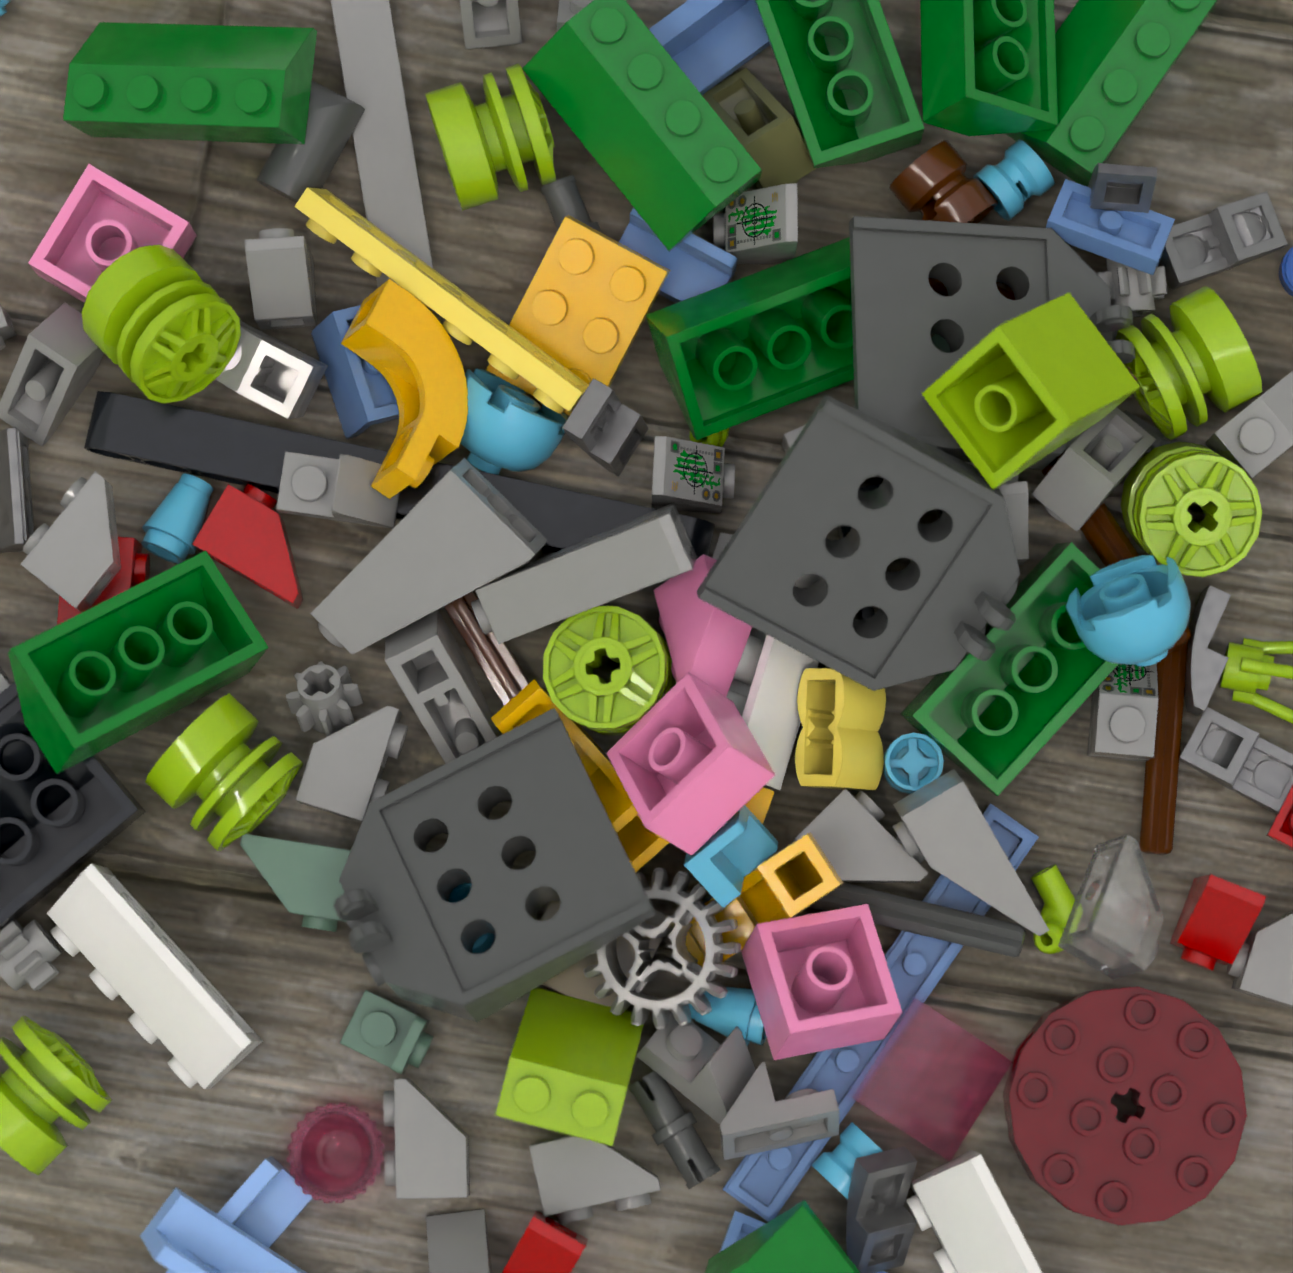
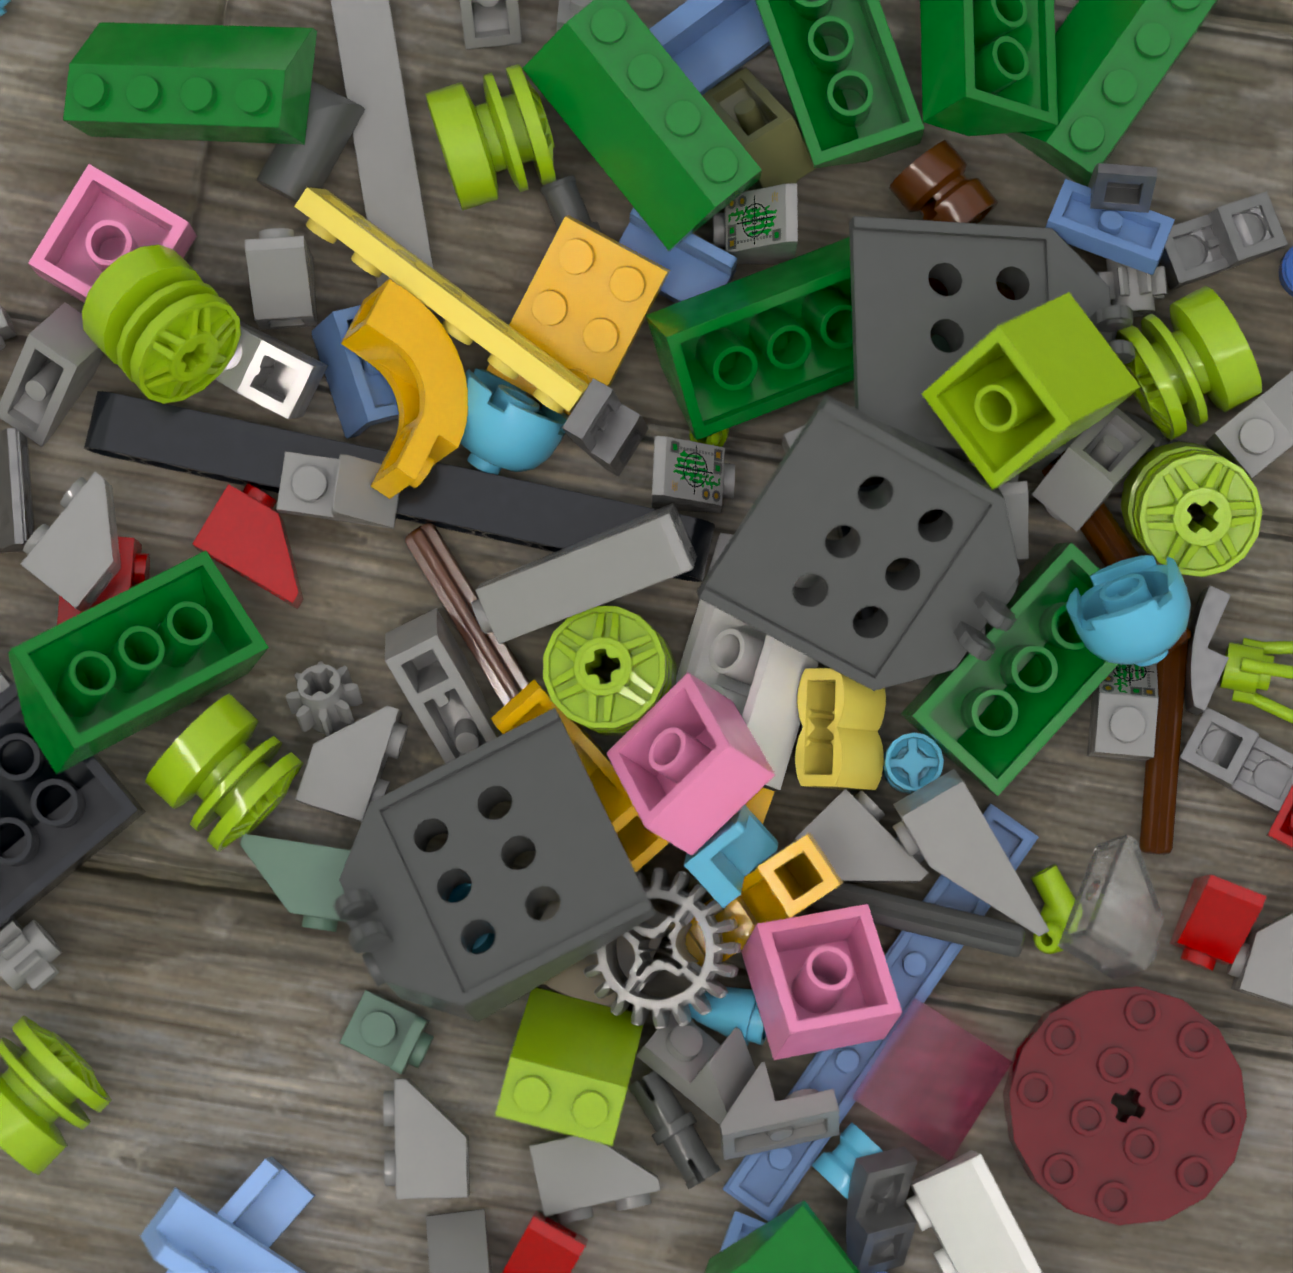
(152, 976): white slope -> none
(178, 520): medium azure cone -> none
(335, 1153): clear pink hat -> none
(436, 554): light grey slope -> none
(698, 634): bright pink slope -> none
(1016, 179): medium azure wheel -> none

